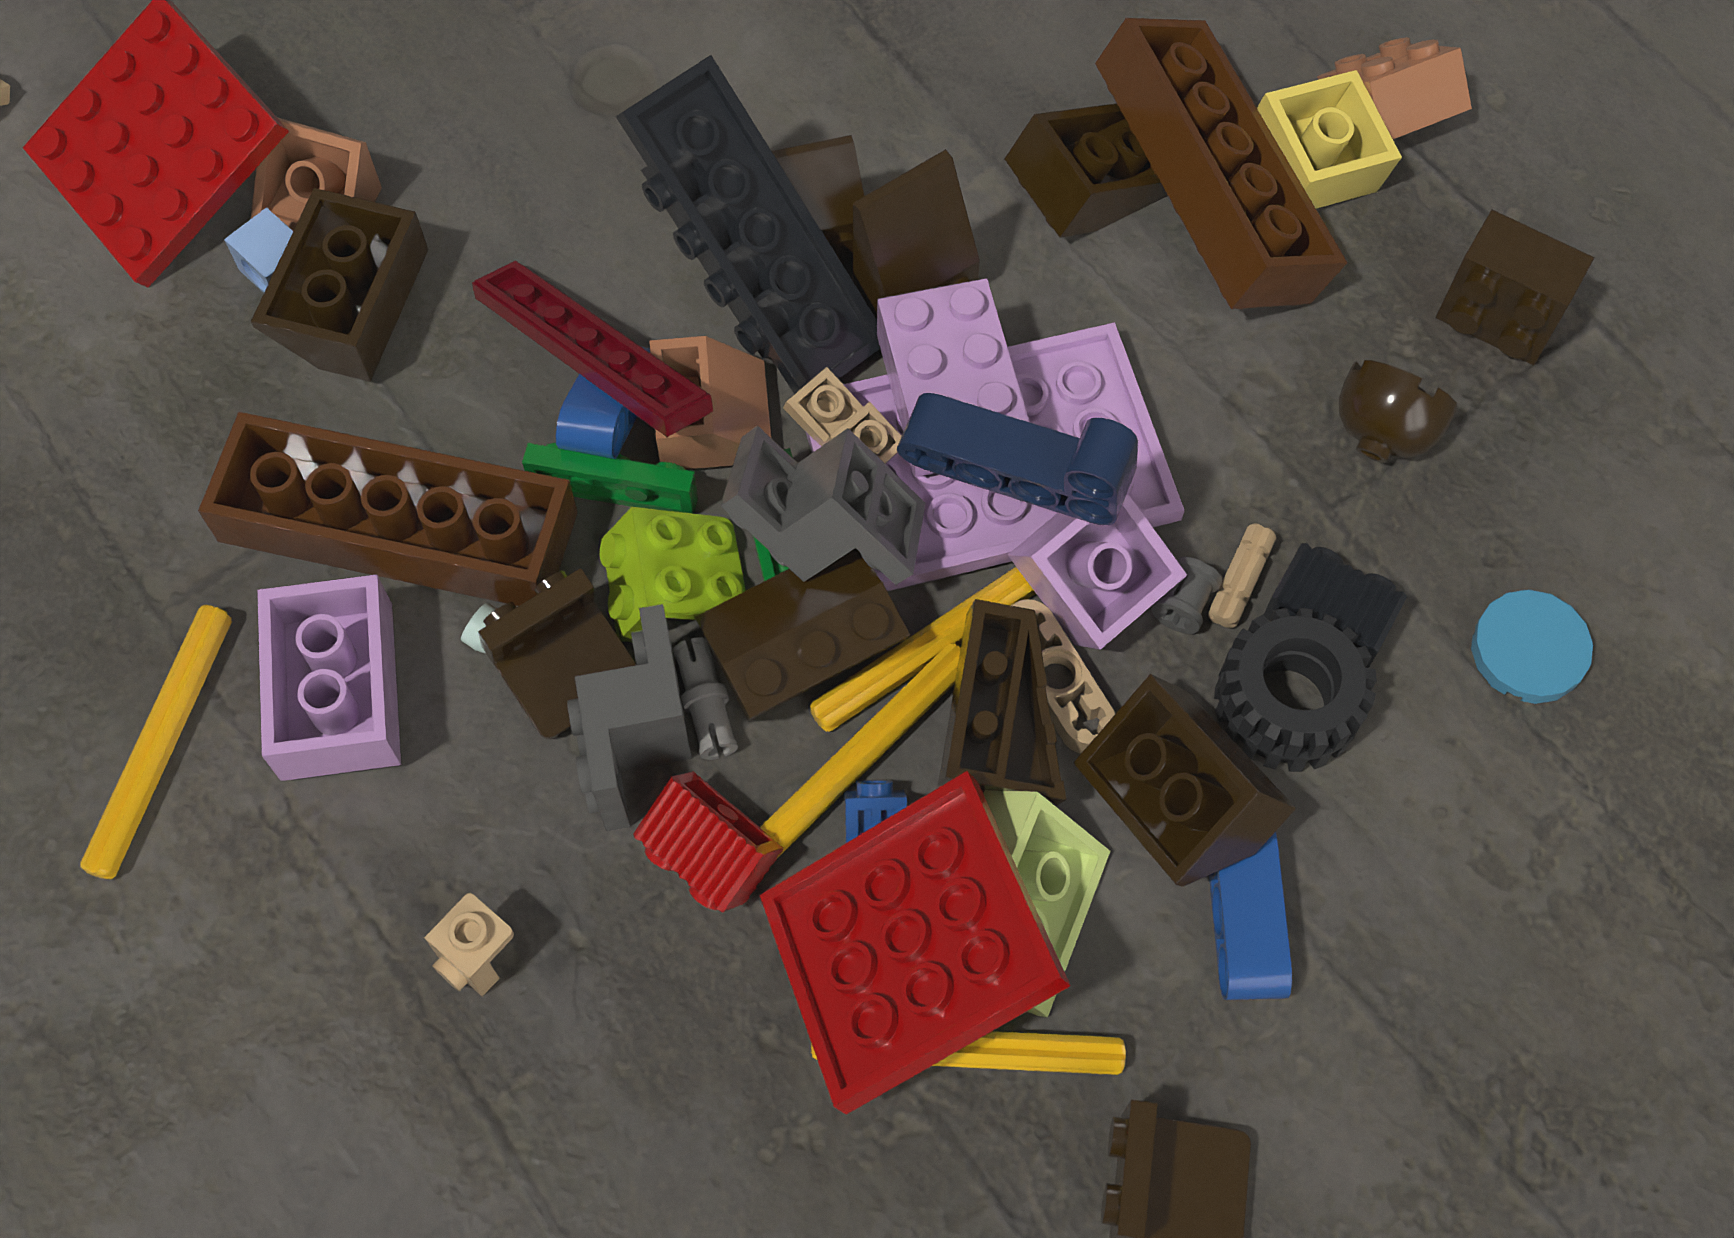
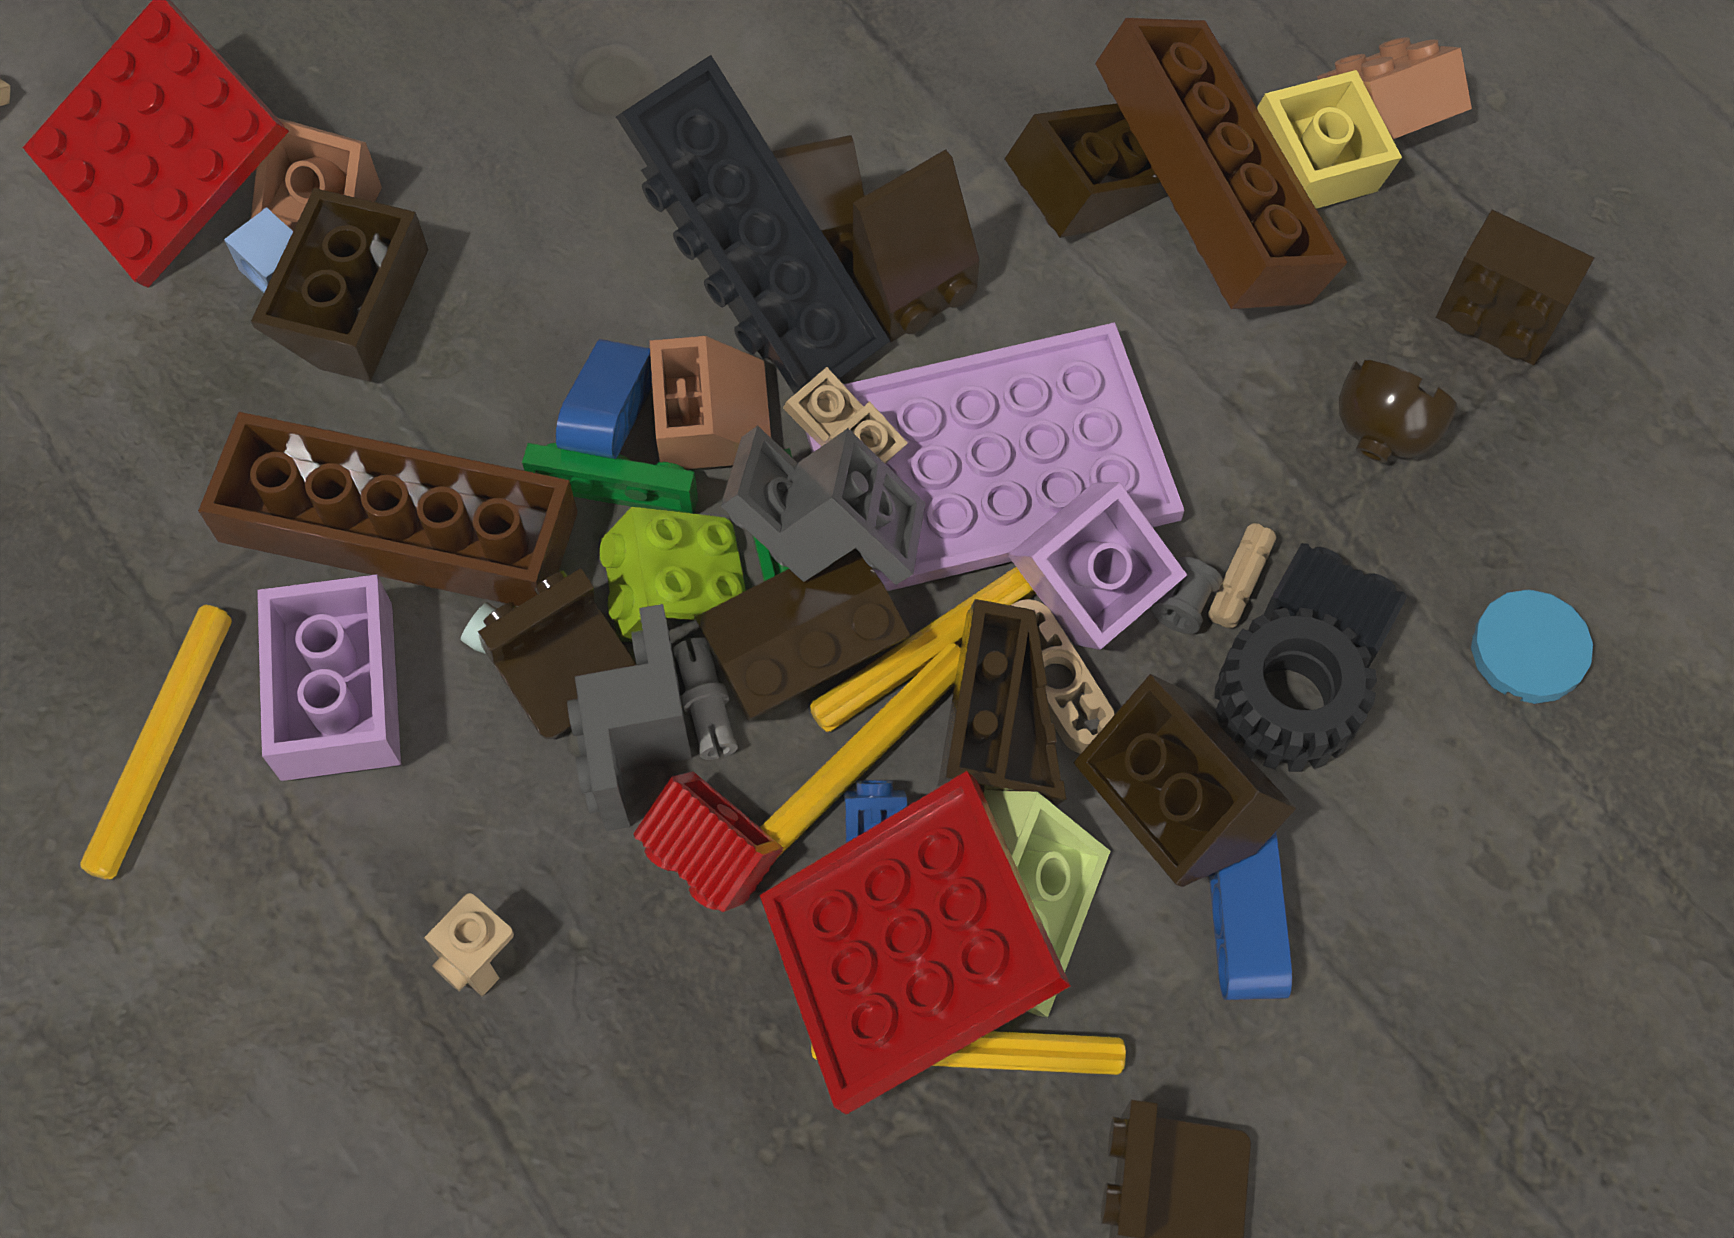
(593, 348): dark red tile -> none
(947, 346): lavender brick -> none
(1022, 459): dark blue beam -> none

